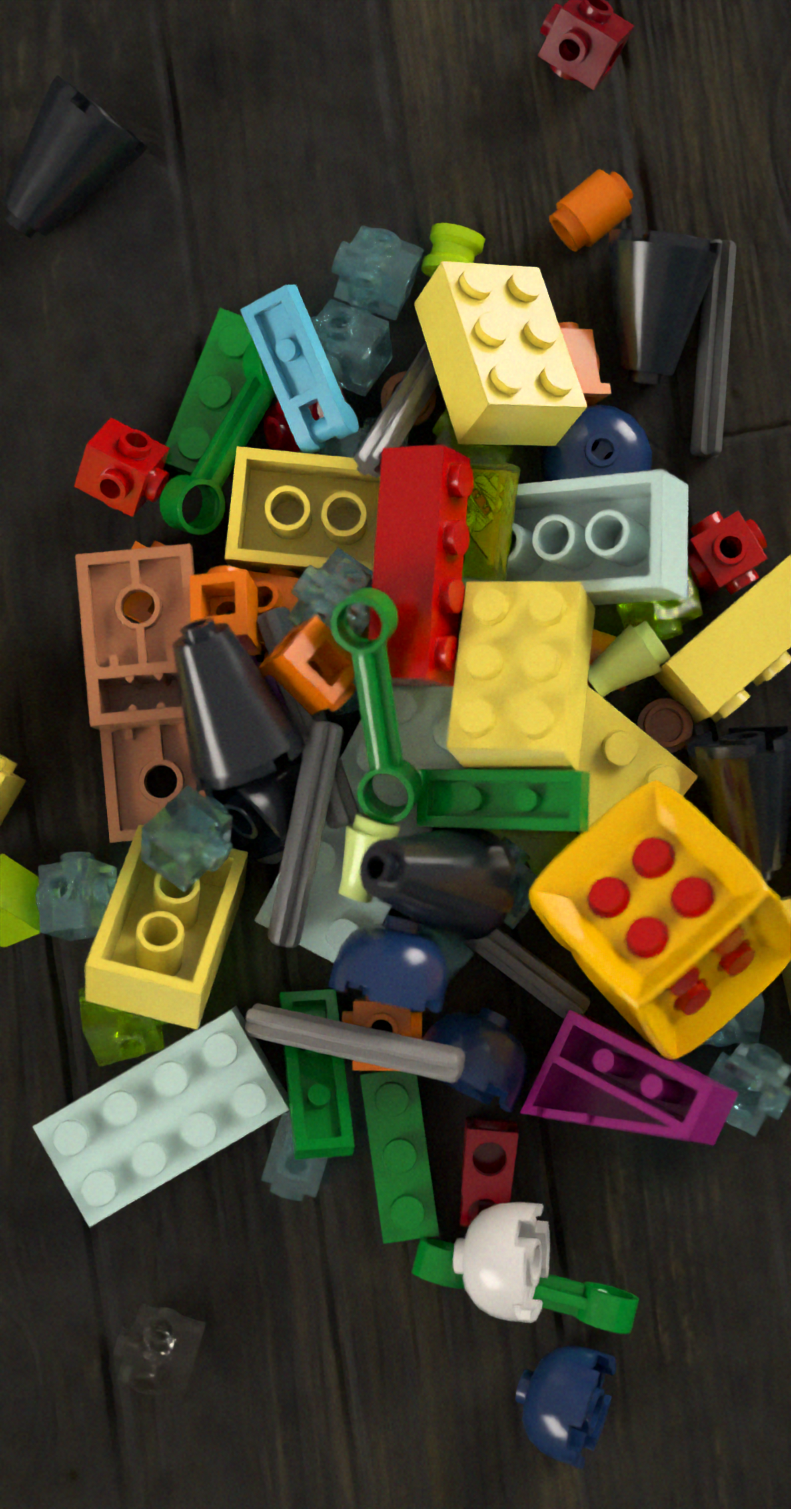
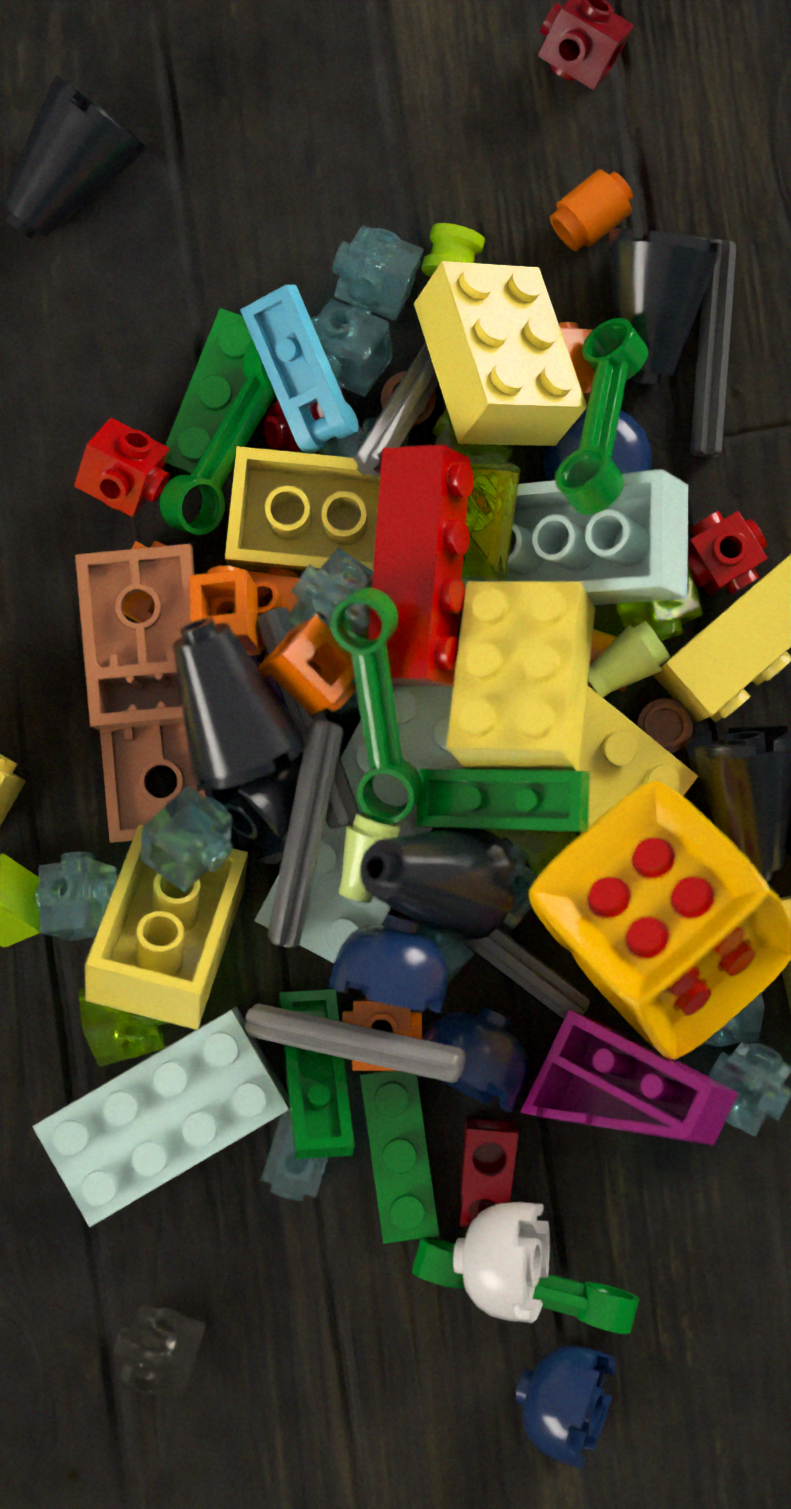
(615, 355): none -> green piece

